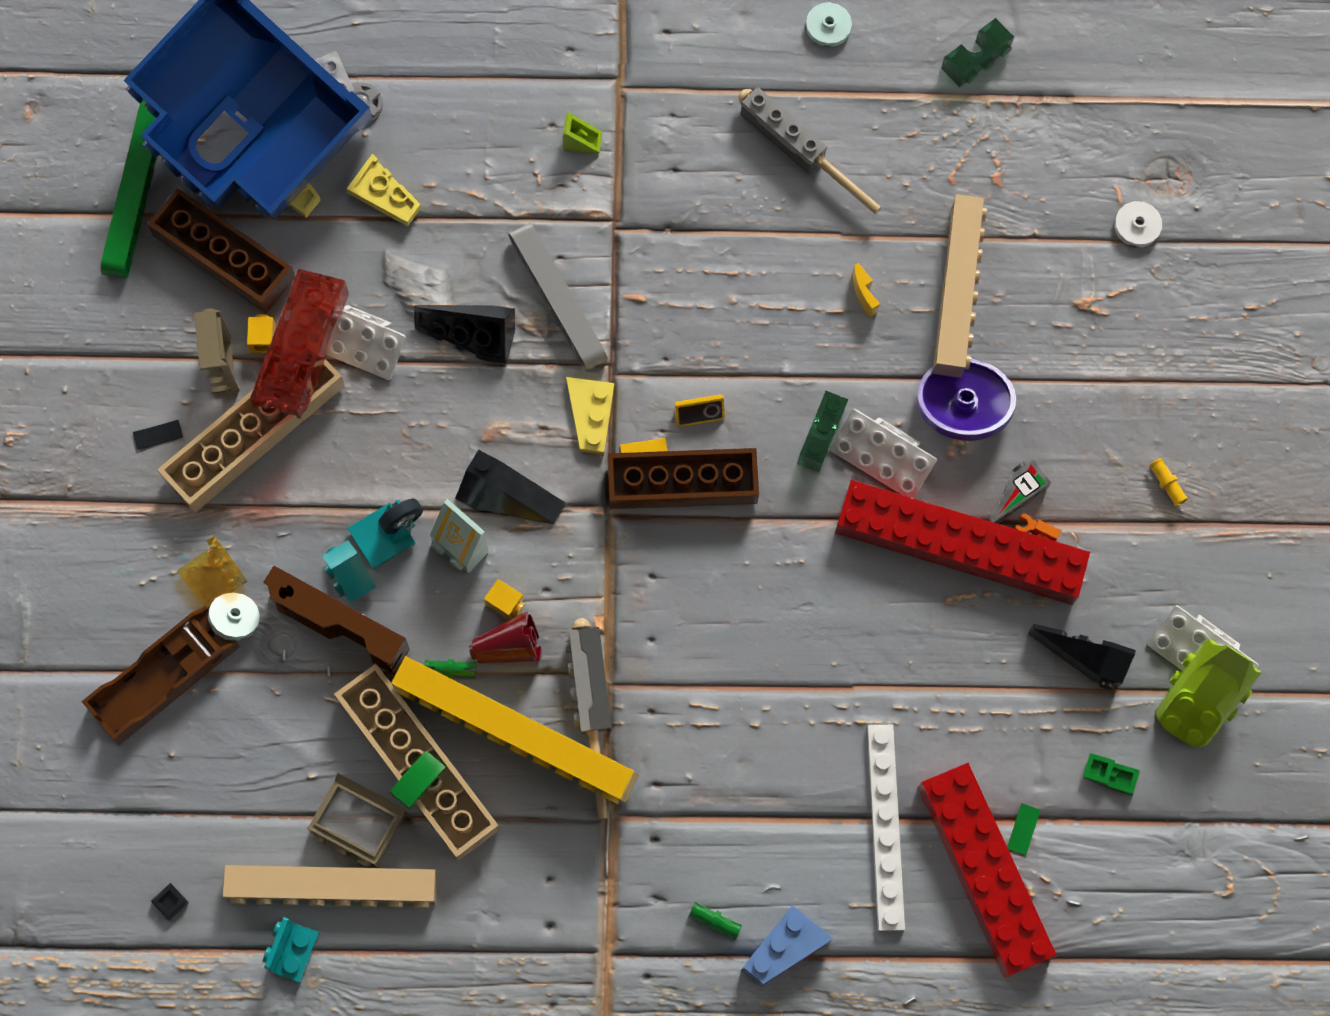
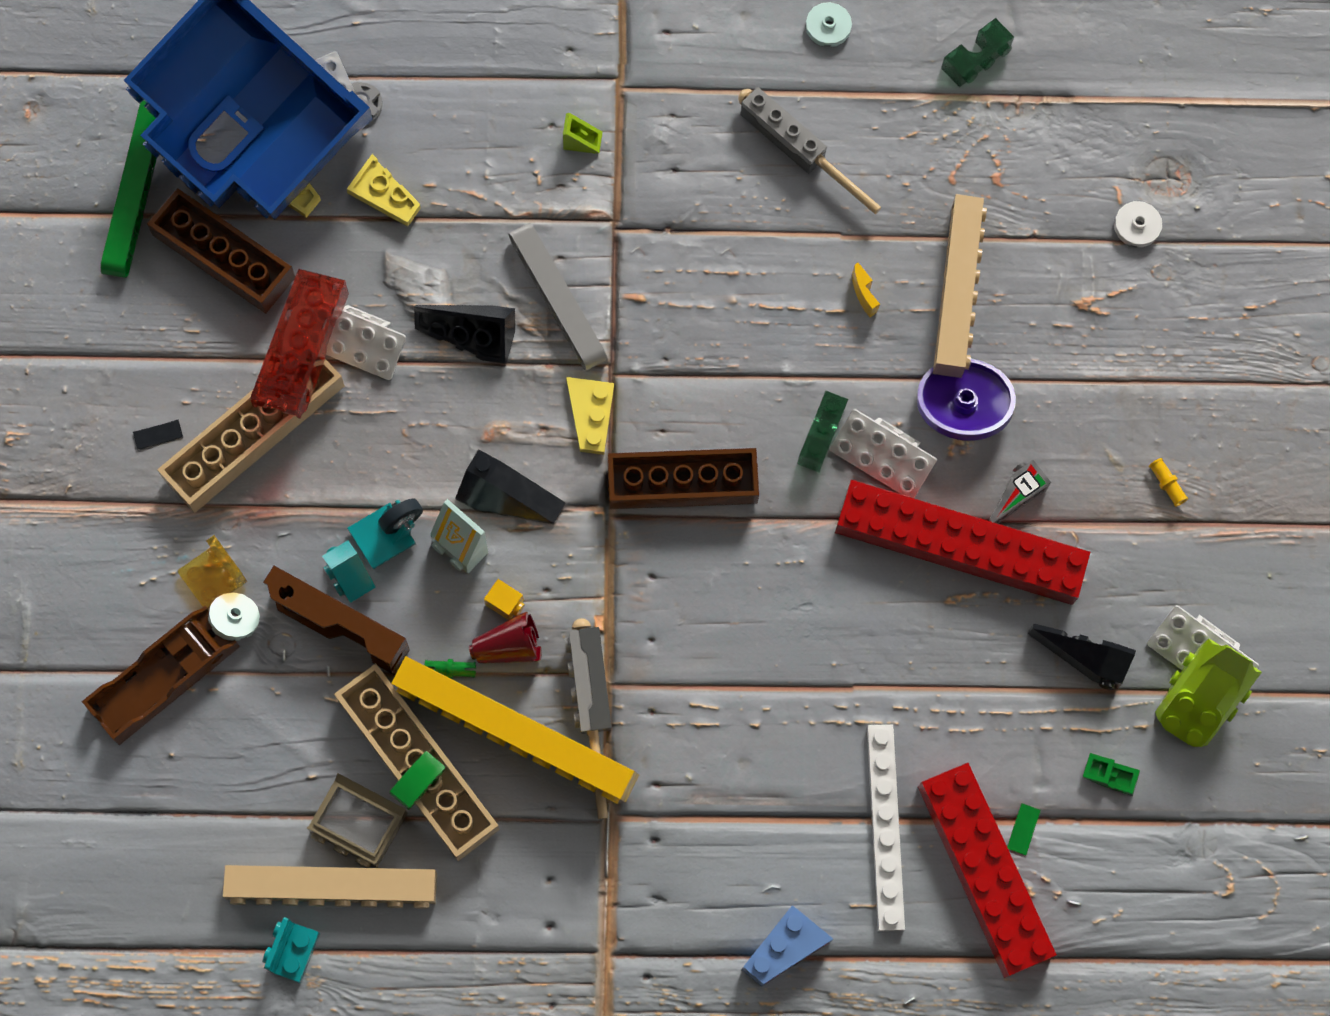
(169, 901): black tile -> none
(215, 350): dark tan window -> none
(260, 333): yellow brick -> none
(645, 446): yellow sticker -> none
(699, 410): slope -> none
(715, 921): green pin -> none
(1038, 528): orange plate -> none

